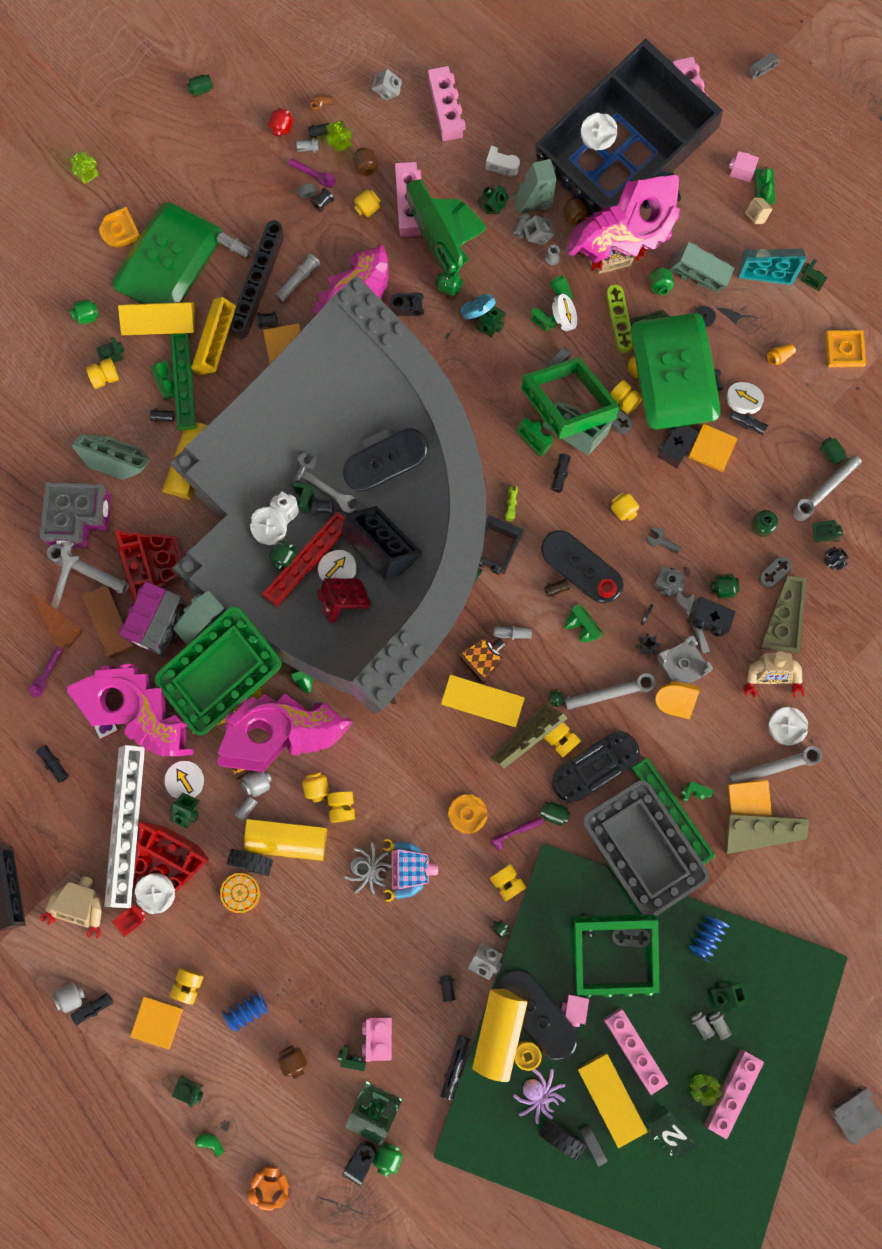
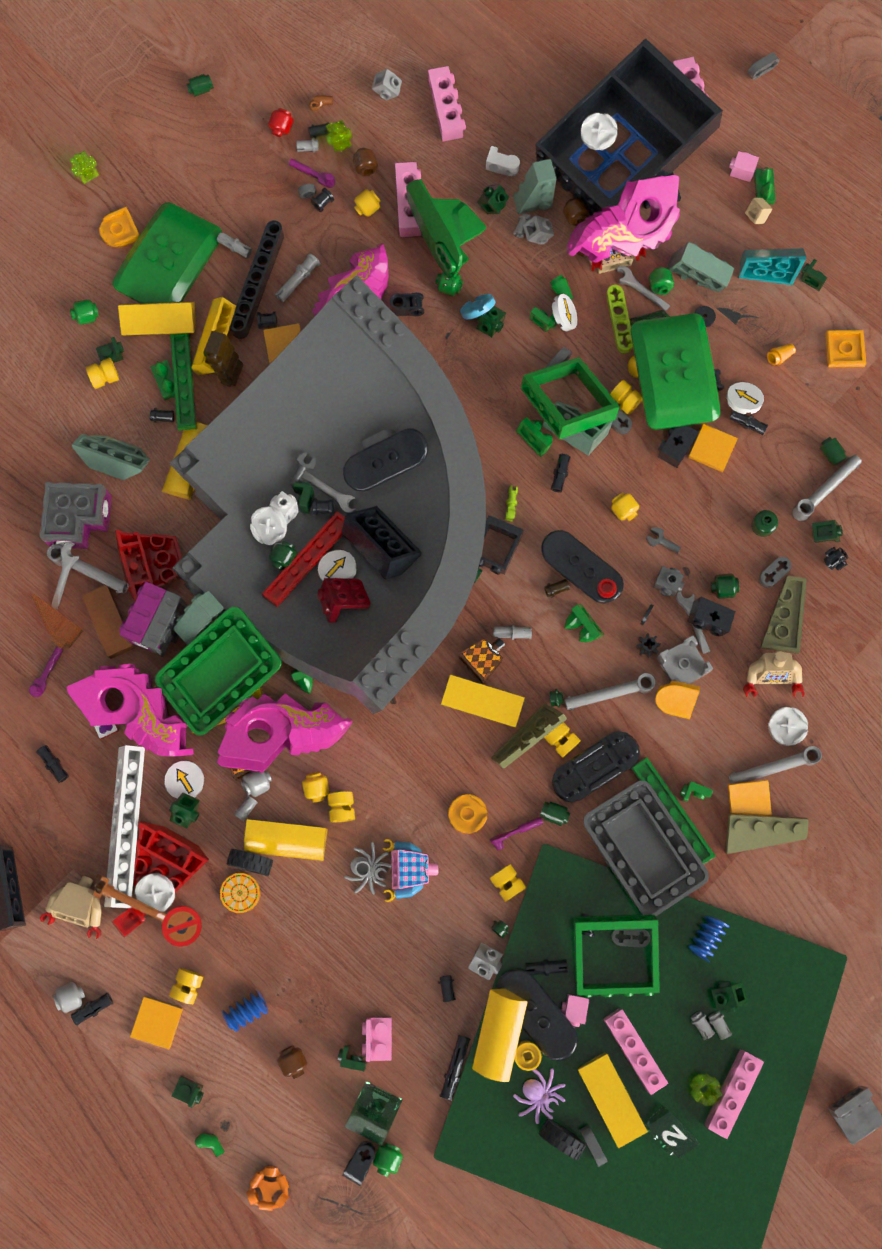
(179, 925): none -> dark orange piece
(223, 358): none -> dark brown brick
(547, 967): none -> black pin
(552, 256): light grey pin -> none
(631, 281): none -> light grey piece

